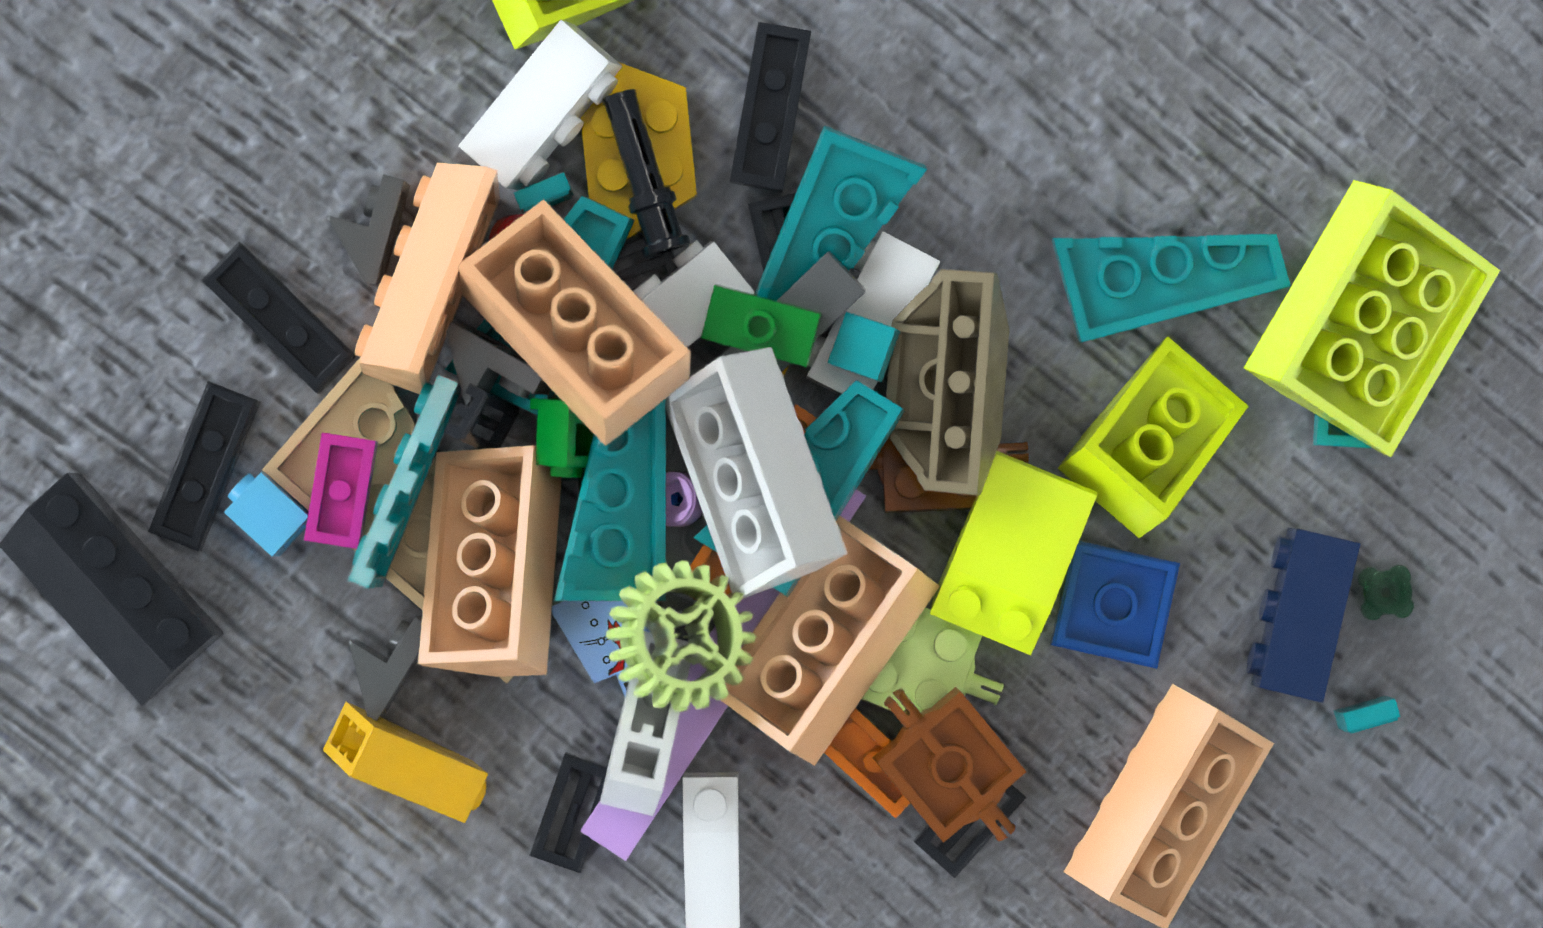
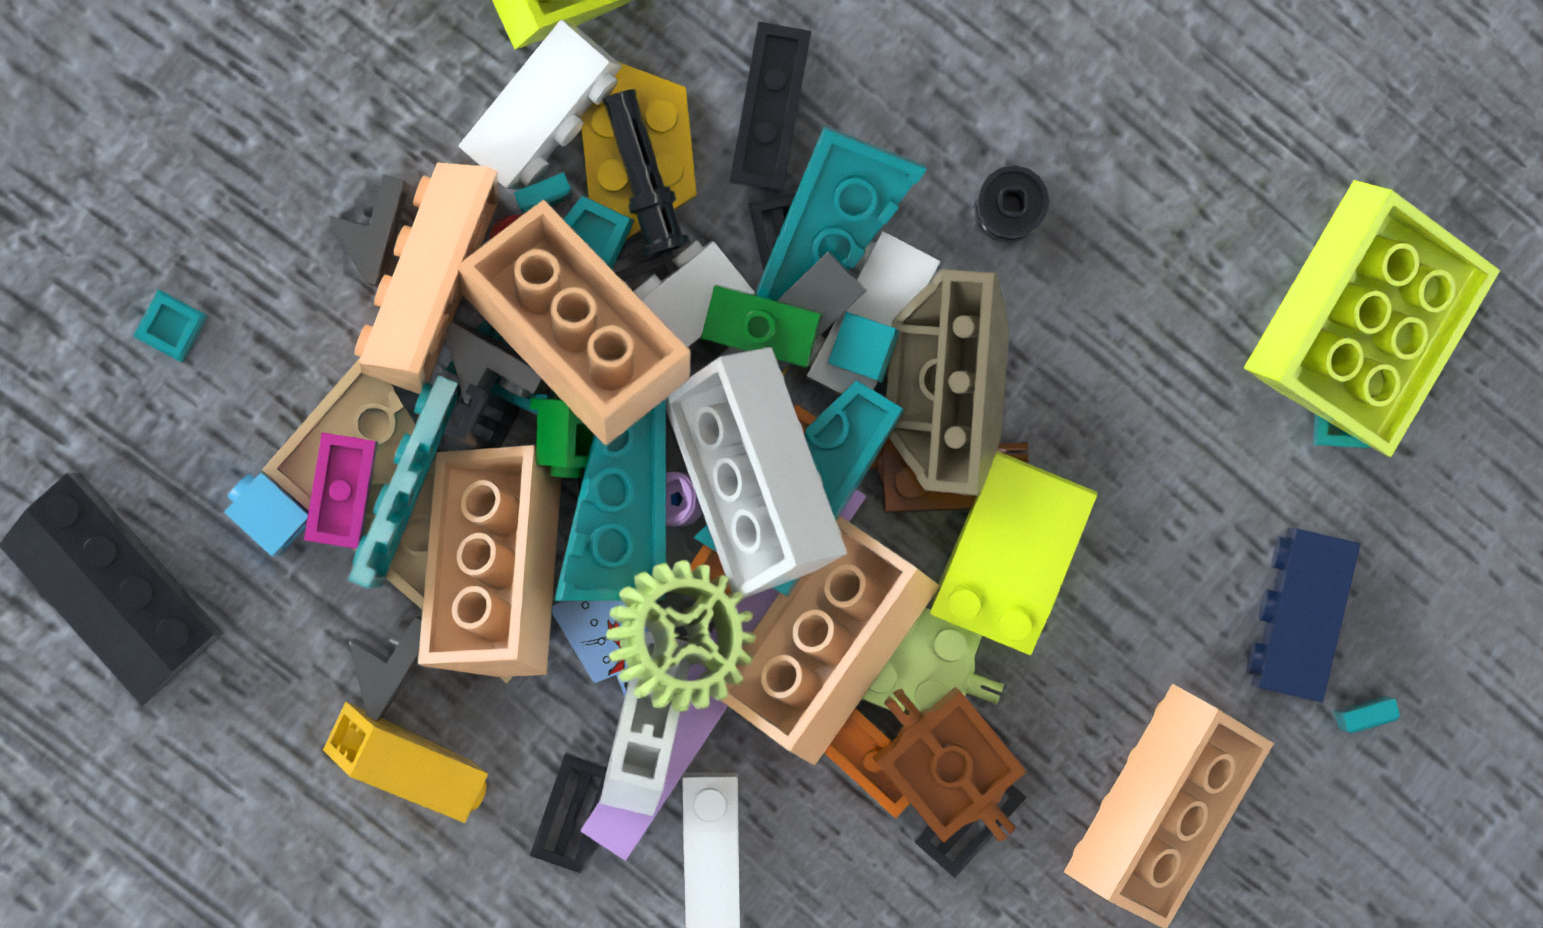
(170, 326): none -> teal tile
(204, 466): black tile -> none
(278, 317): black tile -> none
(1011, 204): none -> black wheel
(1115, 604): blue tile -> none
(1148, 280): teal wing -> none
(1154, 438): neon yellow slope -> none
(1400, 595): clear green plate -> none

